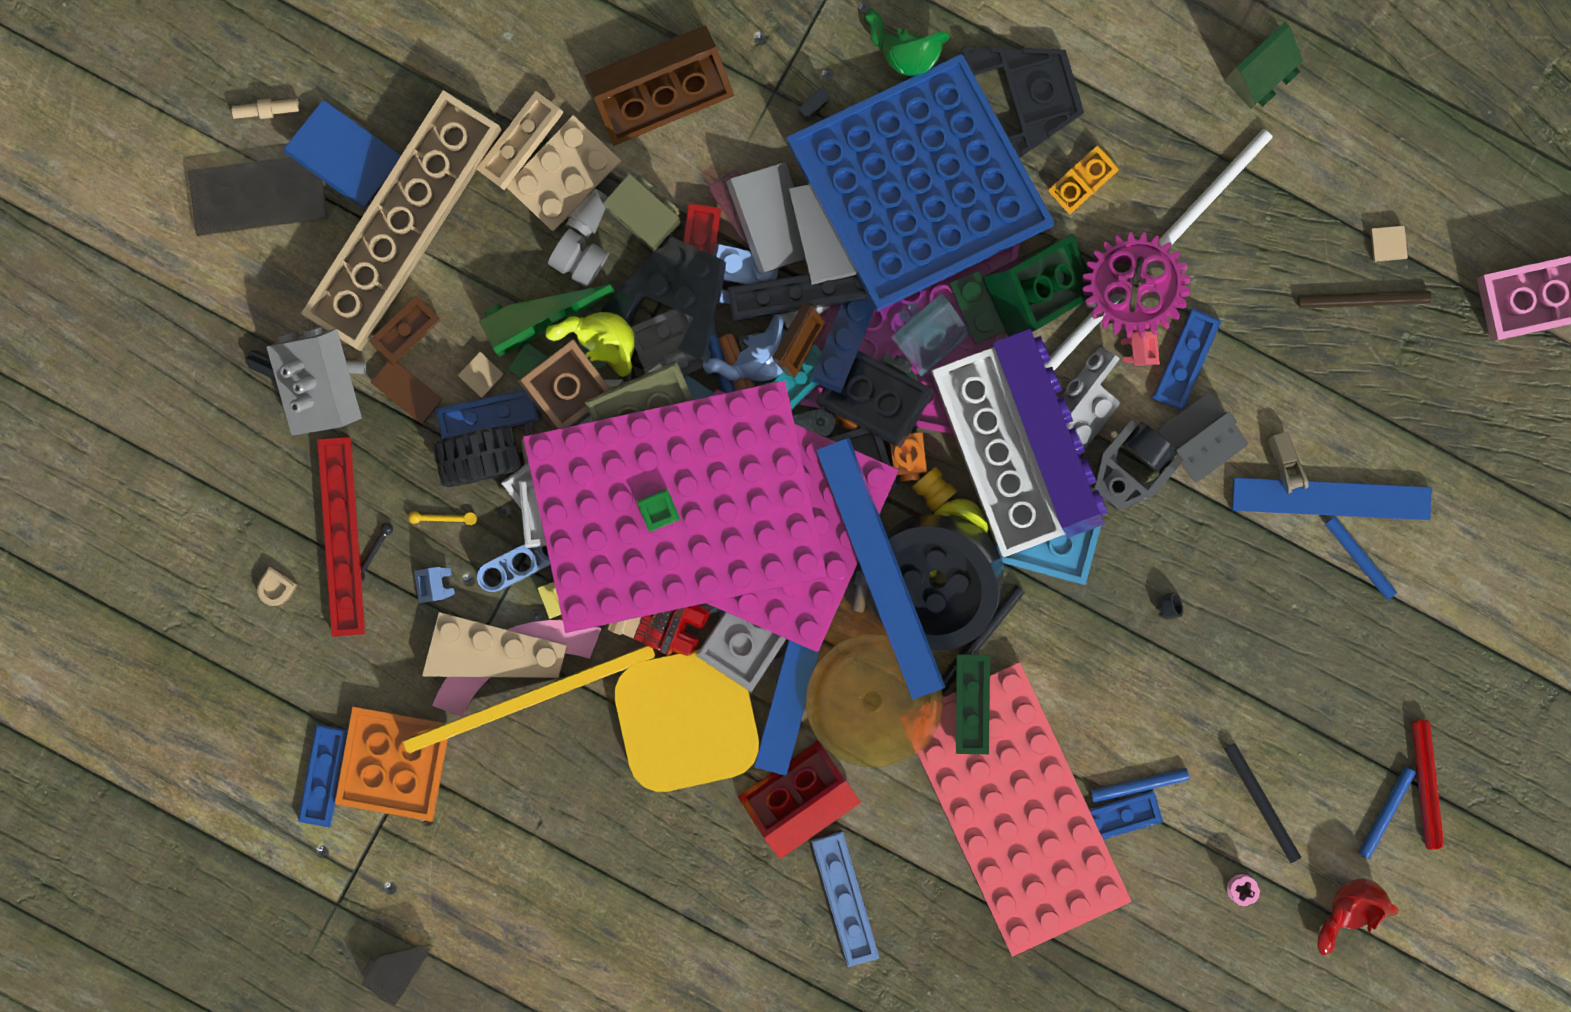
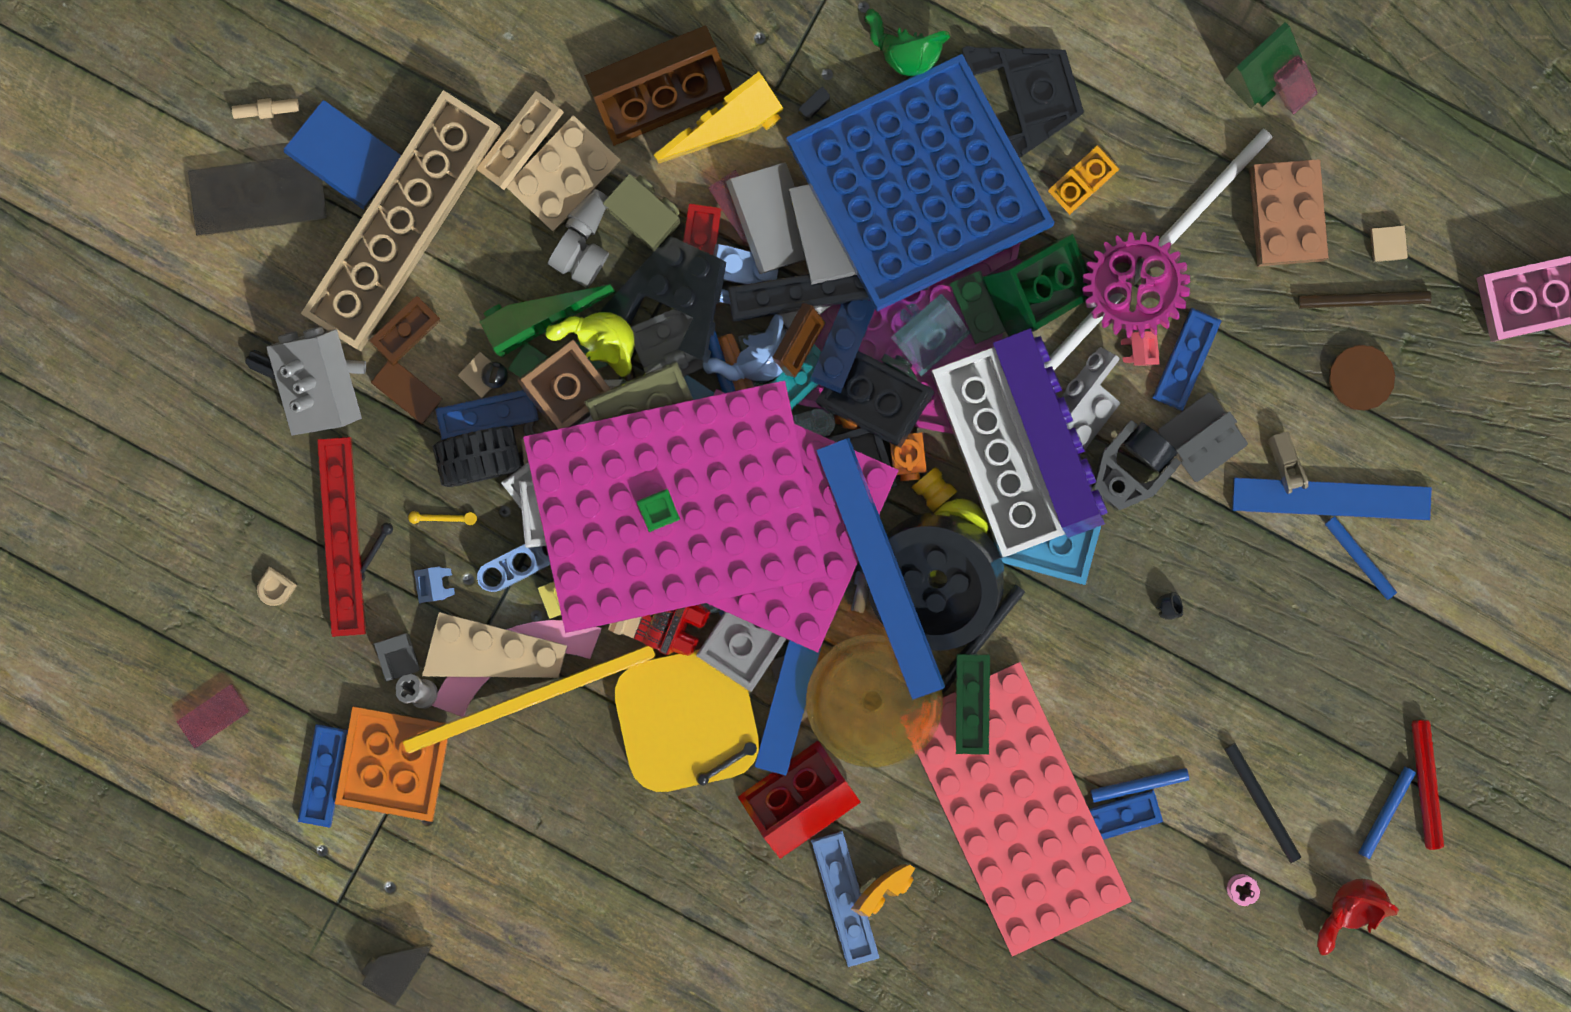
(213, 716): none -> clear pink tile
(397, 657): none -> dark grey panel
(416, 690): none -> light grey bush
(501, 376): none -> black hinge
(743, 112): none -> yellow wedge
(749, 749): none -> black hinge
(892, 883): none -> light orange slope
(1288, 213): none -> nougat brick
(1295, 84): none -> clear pink tile
(1361, 377): none -> reddish brown tile

